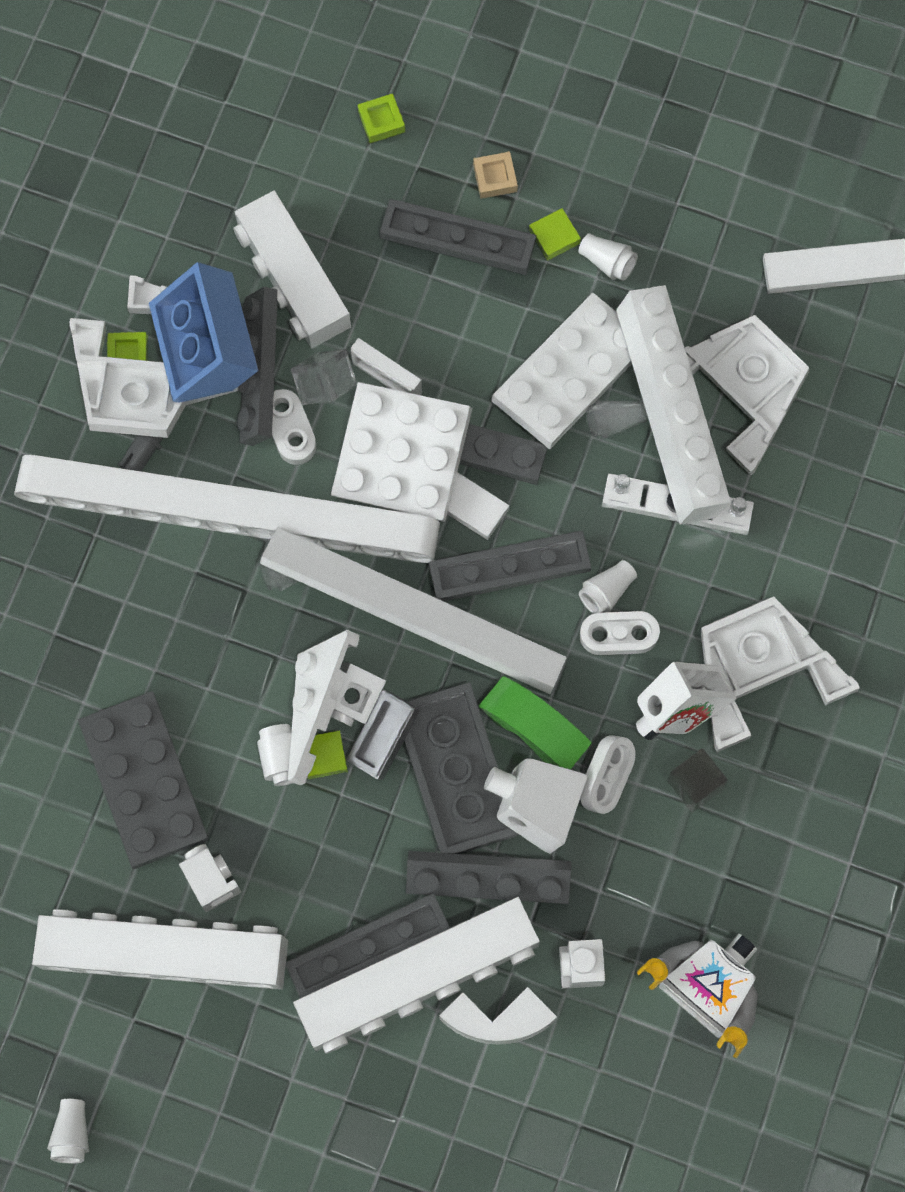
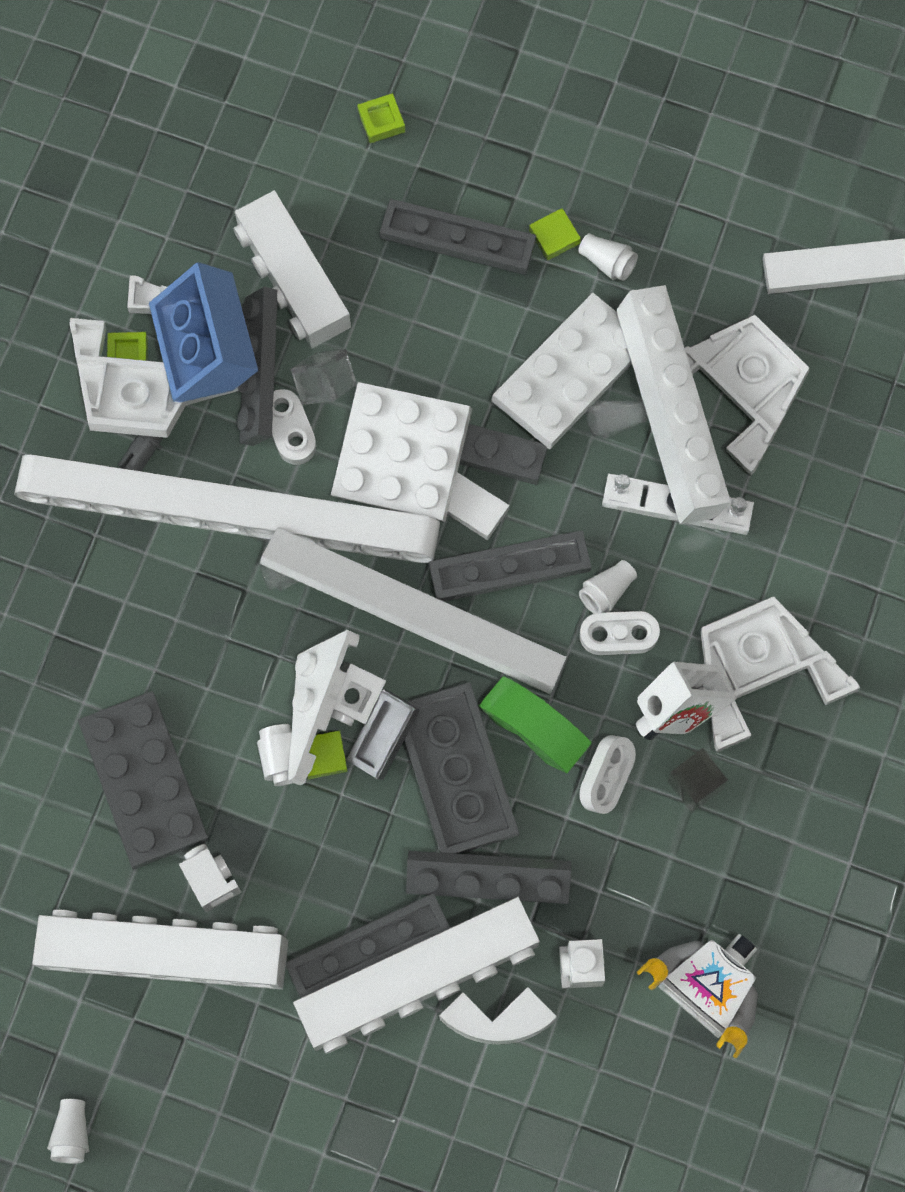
(384, 369): white tile -> none
(495, 175): tan plate -> none
(538, 800): white torso -> none

